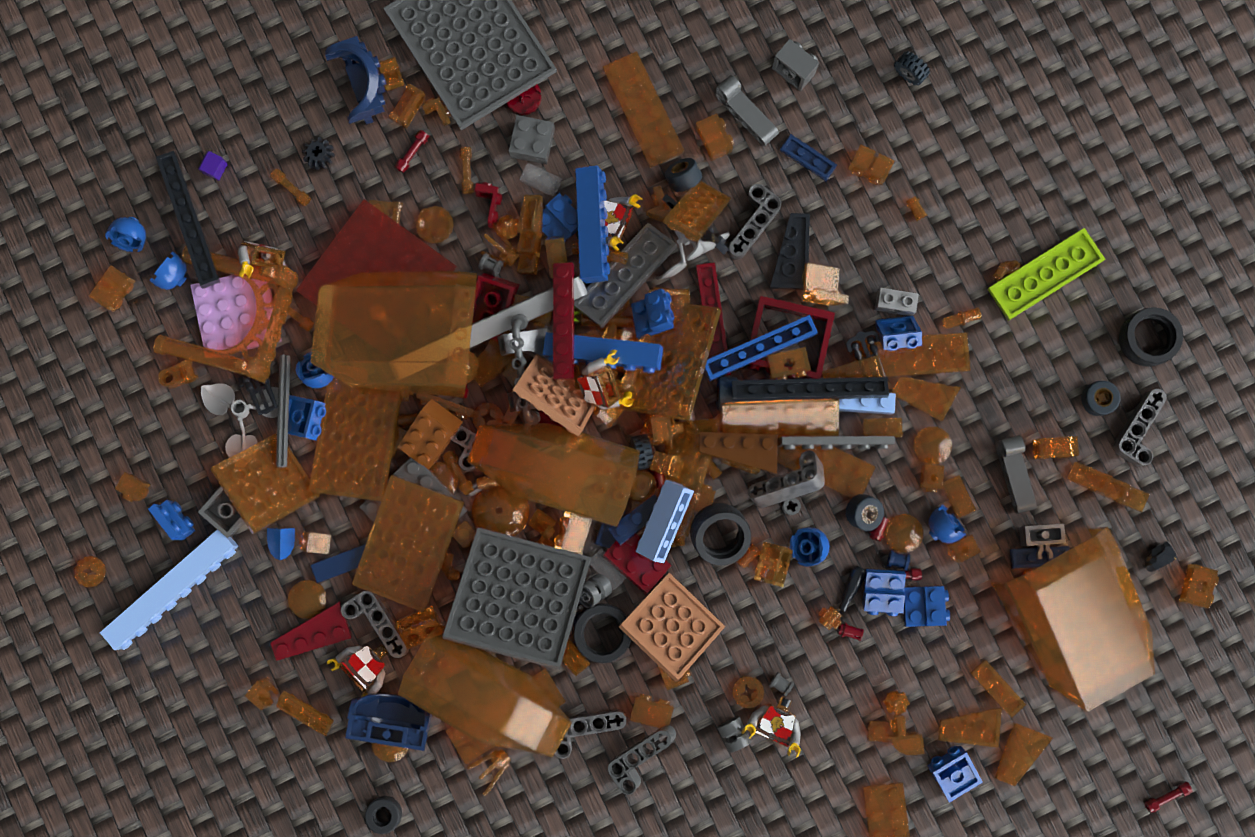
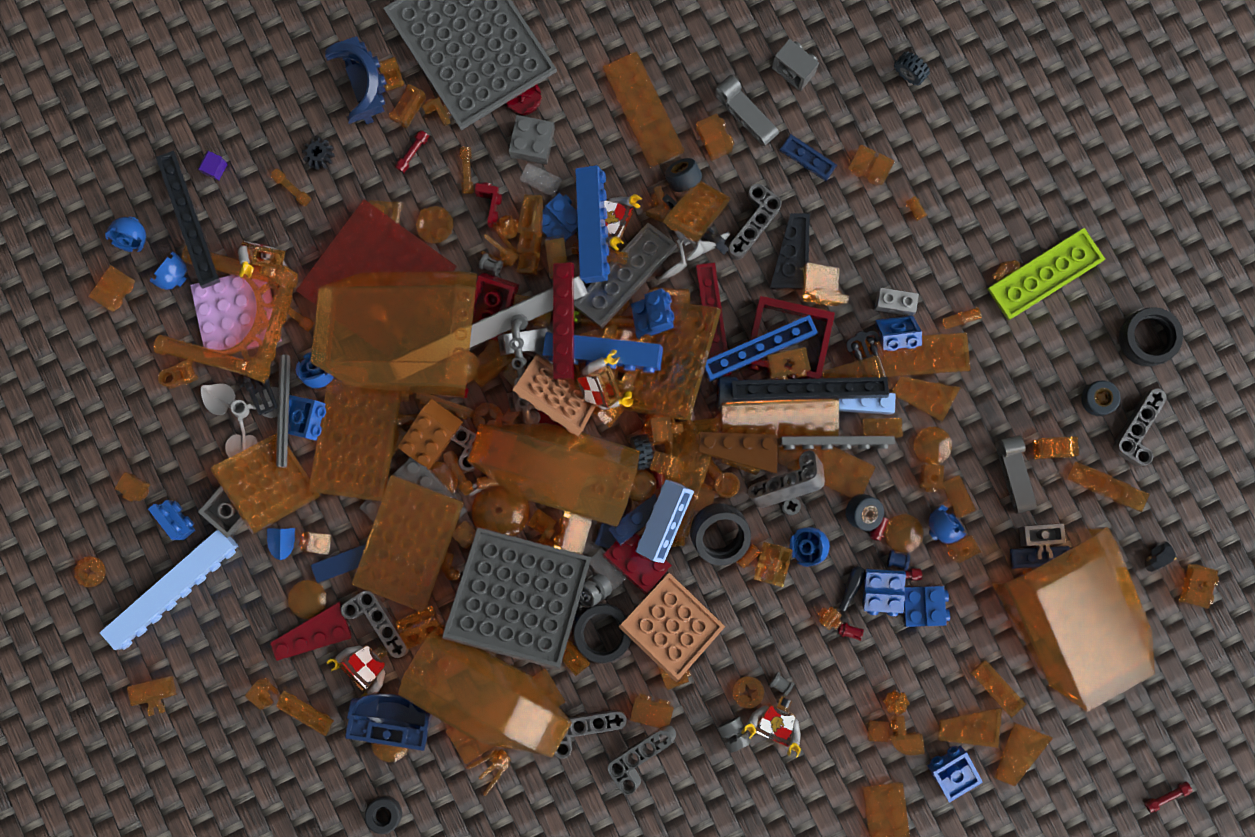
(152, 692): none -> clear orange brick
(726, 485): none -> clear orange wheel

